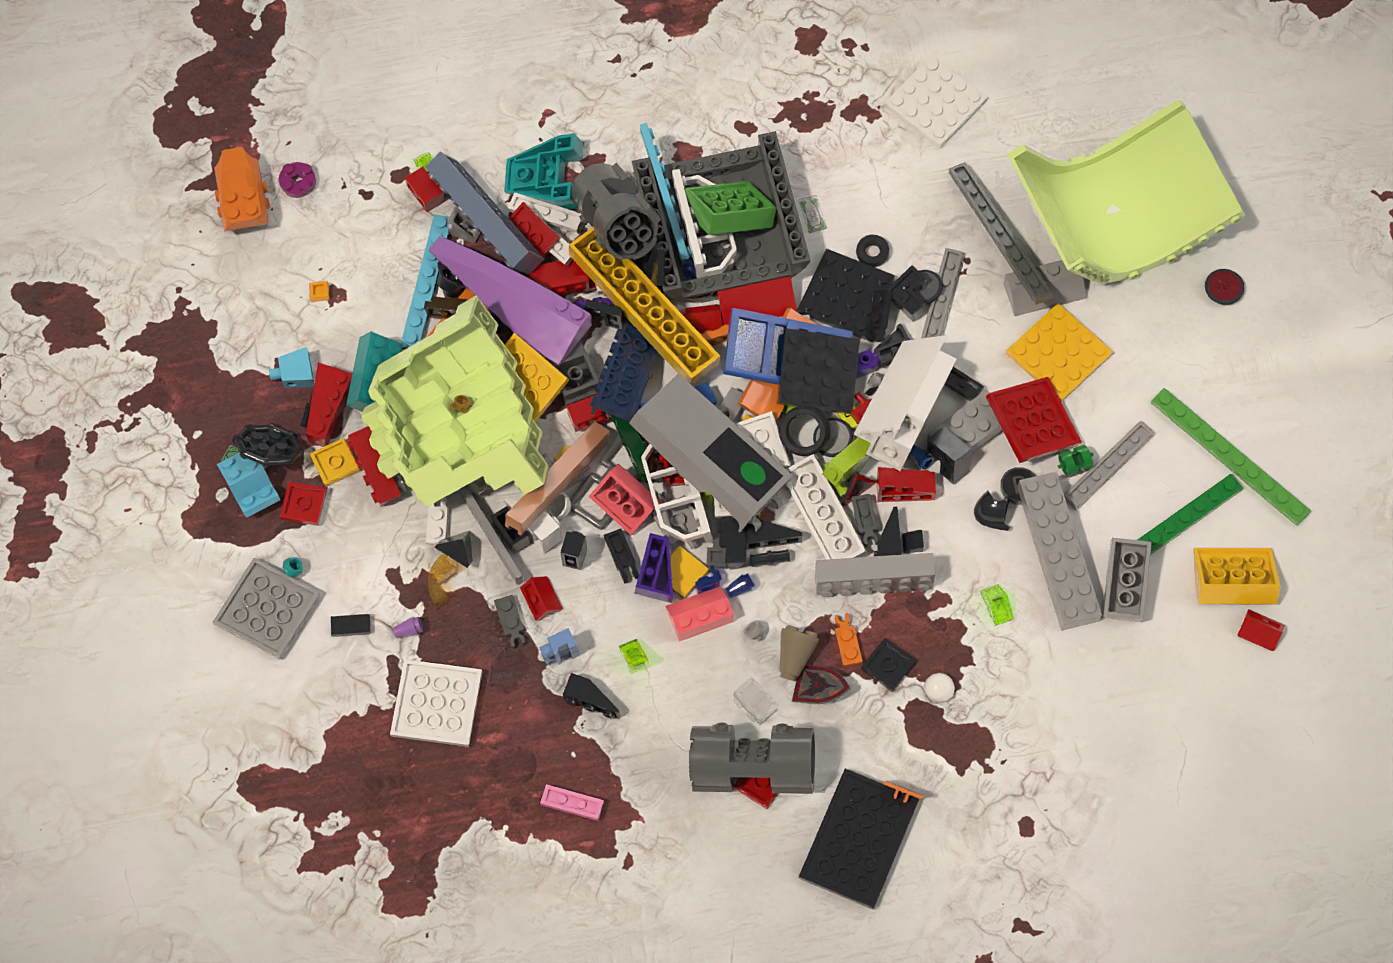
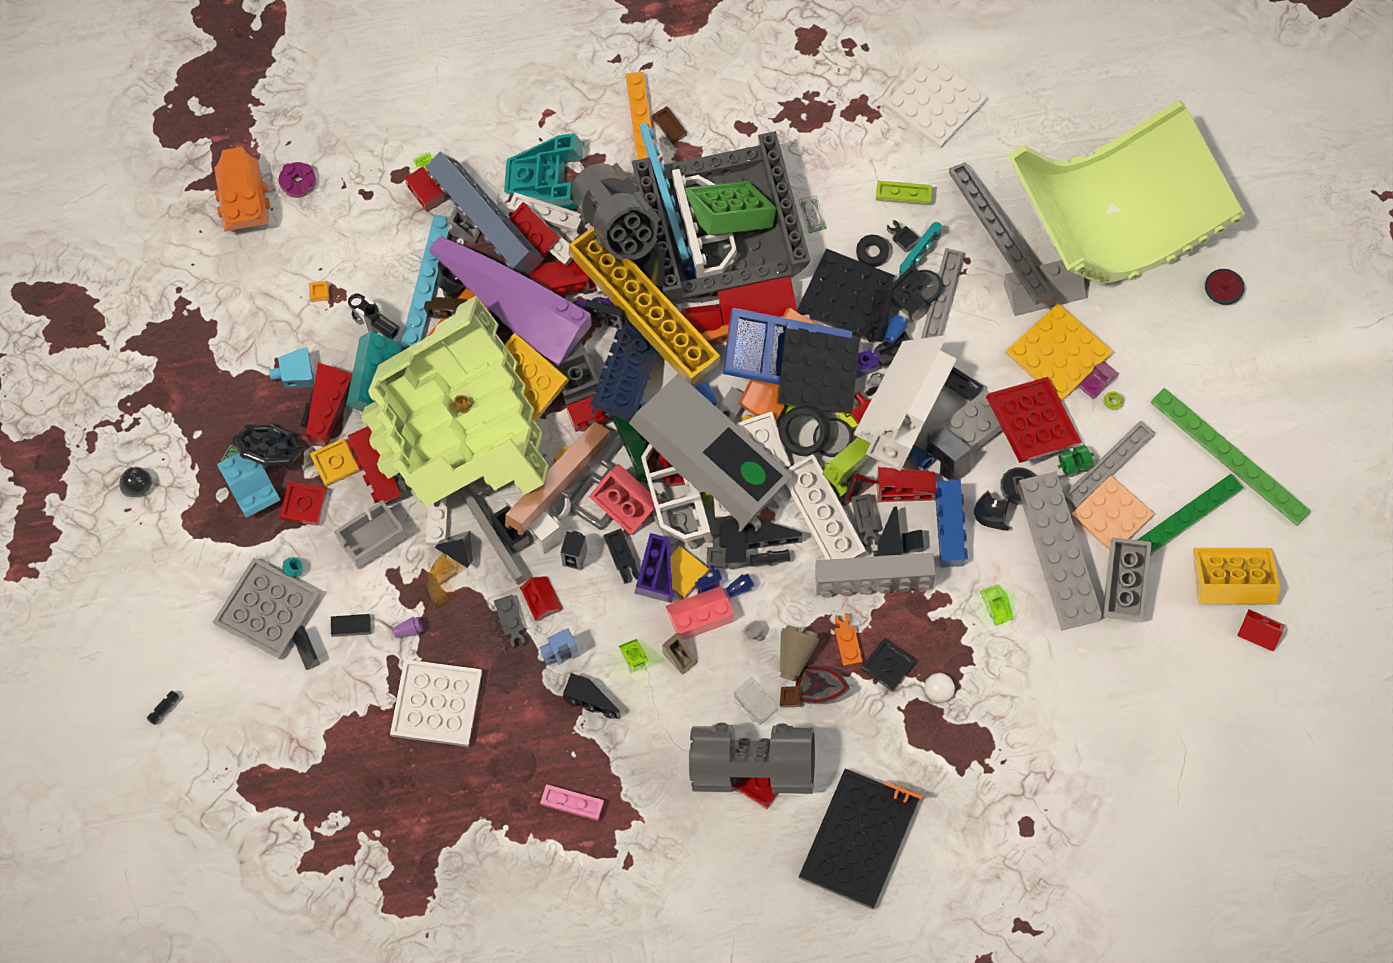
(135, 482): none -> black hair
(162, 708): none -> black axle
(305, 648): none -> black slope
(369, 539): none -> light grey piece
(371, 318): none -> black connector
(638, 108): none -> light orange plate
(669, 125): none -> reddish brown tile
(678, 653): none -> dark tan slope
(790, 696): none -> reddish brown tile
(896, 327): none -> blue cone
(903, 236): none -> black plate
(904, 192): none -> lime plate
(922, 245): none -> teal plate
(950, 523): none -> blue wedge
(1098, 379): none -> magenta slope
(1111, 513): none -> light nougat plate
(1113, 395): none -> lime plate

